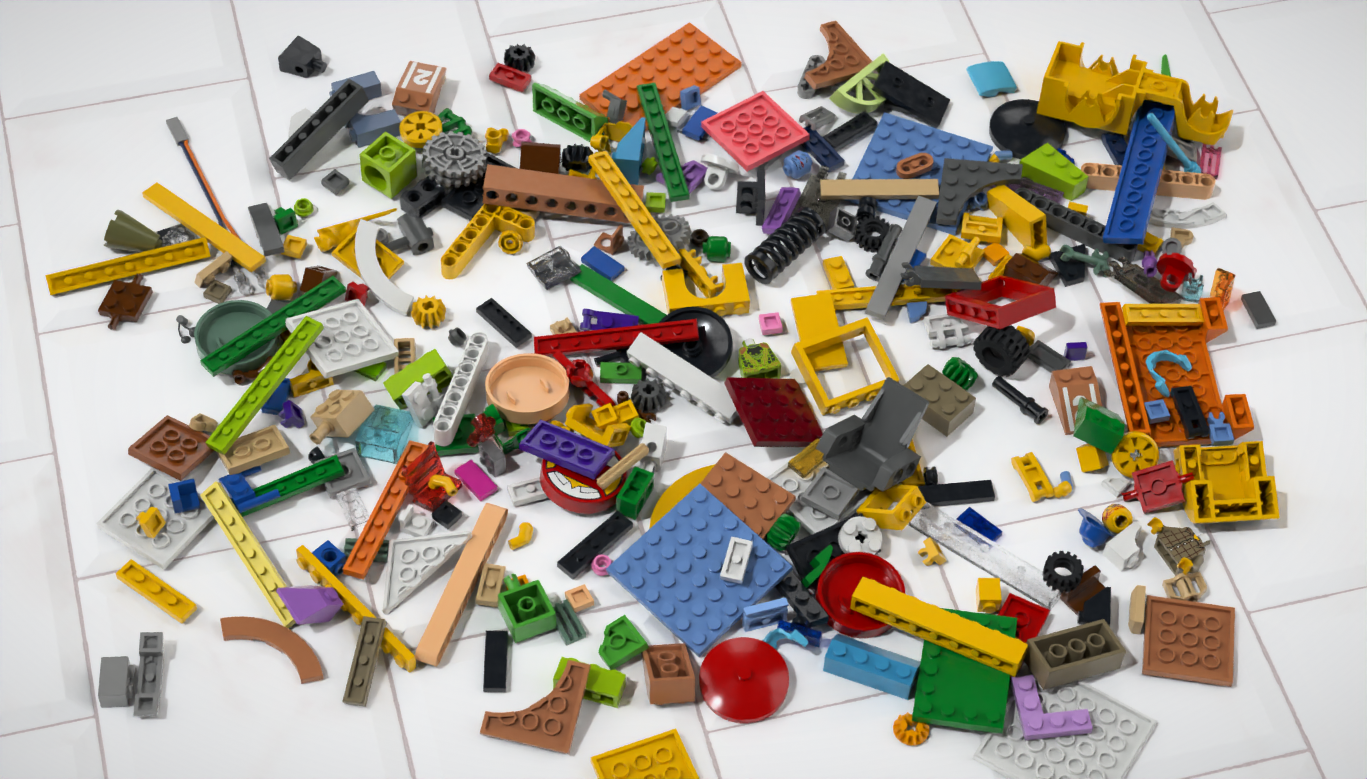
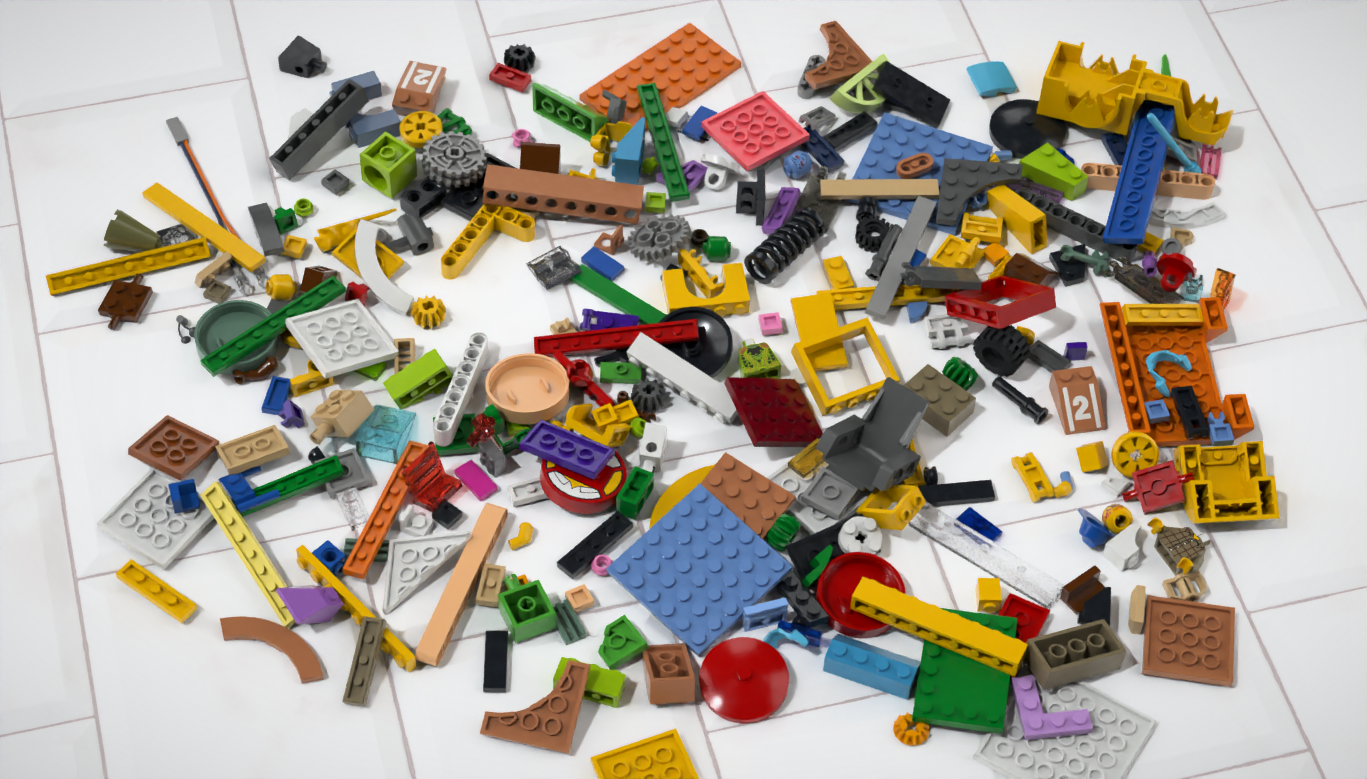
(114, 681): light grey brick -> none
(149, 674): light grey slope -> none
(151, 522): yellow tile -> none
(203, 423): tan tile -> none
(264, 385): lime plate -> none
(419, 404): white plate -> none
(443, 481): yellow arm -> none
(457, 337): dark grey plate -> none
(495, 139): yellow plate -> none
(503, 322): black plate -> none
(506, 246): yellow plate -> none
(576, 158): black gear -> none
(622, 466): tan axle -> none
(634, 210): yellow plate -> none
(690, 97): medium blue plate -> none
(736, 560): white plate -> none
(842, 224): flat silver piece -> none
(934, 552): yellow tile -> none
(1037, 254): yellow arm -> none
(1059, 581): black tyre -> none
(1080, 208): yellow plate -> none
(1098, 426): green slope -> none
(1258, 309): dark grey tile -> none

